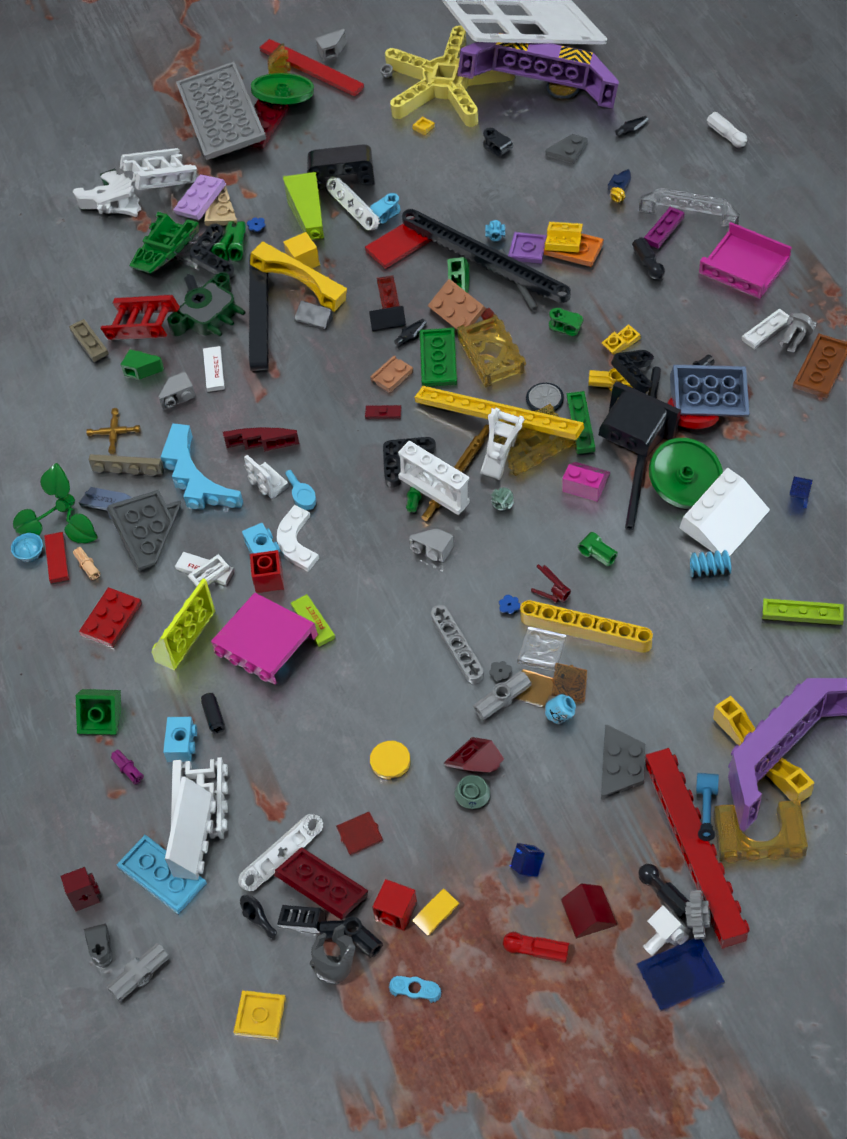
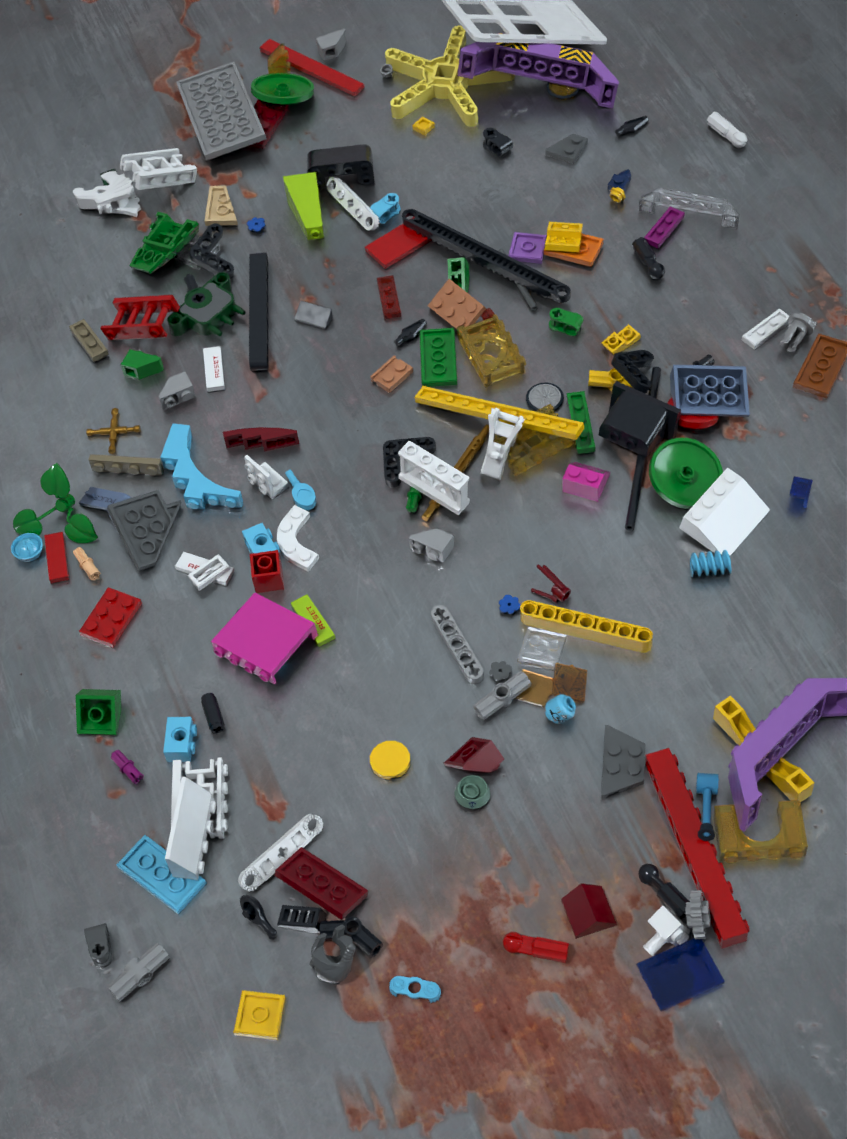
(81, 888): dark red brick -> none
(184, 628): neon yellow slope -> none
(199, 197): lavender plate -> none
(231, 242): green piece -> none
(271, 260): yellow arch -> none
(302, 250): yellow head -> none
(359, 833): clear red piece -> none
(383, 412): dark red piece -> none
(387, 318): black slope -> none
(394, 905): red head -> none
(436, 911): yellow slope -> none
(495, 230): medium azure gear -> none
(502, 498): sand green gear -> none
(527, 859): clear blue panel -> none
(593, 546): green piece -> none
(746, 260): dark pink panel -> none
(803, 611): lime plate -> none

